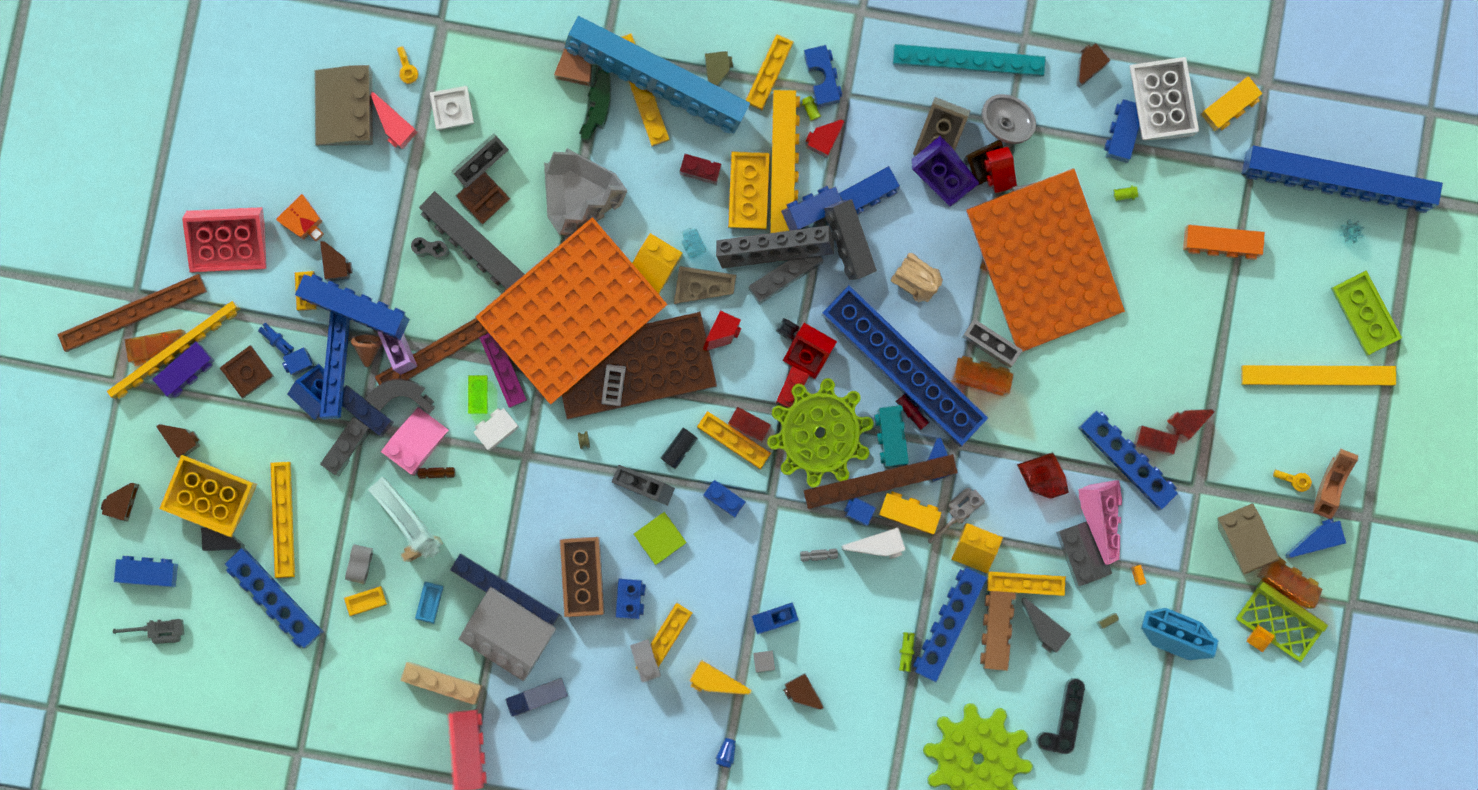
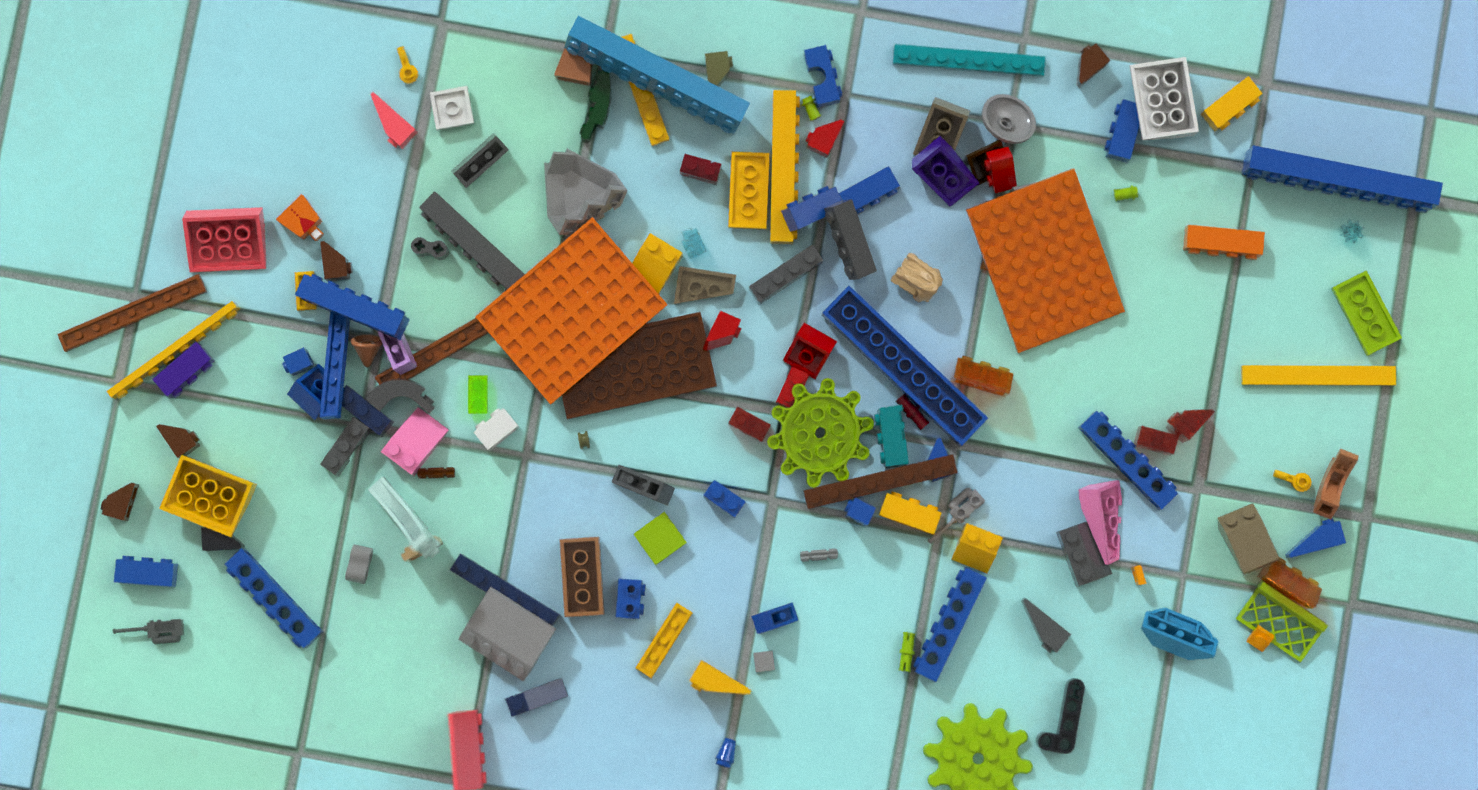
(146, 347): clear orange slope -> none
(246, 371): reddish brown tile -> none
(276, 339): blue pin -> none
(282, 519): yellow tile -> none
(344, 106): dark tan slope -> none
(365, 601): yellow tile -> none
(429, 602): dark azure tile -> none
(441, 683): tan arch -> none
(483, 197): reddish brown slope -> none
(503, 371): magenta plate -> none
(615, 368): light grey slope -> none
(645, 660): light grey slope -> none
(680, 445): black pin -> none
(734, 440): yellow tile -> none
(769, 72): yellow tile -> none
(775, 247): dark grey brick -> none
(787, 329): black wheel -> none
(802, 692): reddish brown slope -> none
(882, 544): white slope -> none
(992, 343): light grey brick -> none
(998, 630): medium nougat wedge -> none
(1026, 583): yellow plate -> none
(1044, 476): clear red slope -> none
(1105, 622): olive tile -> none

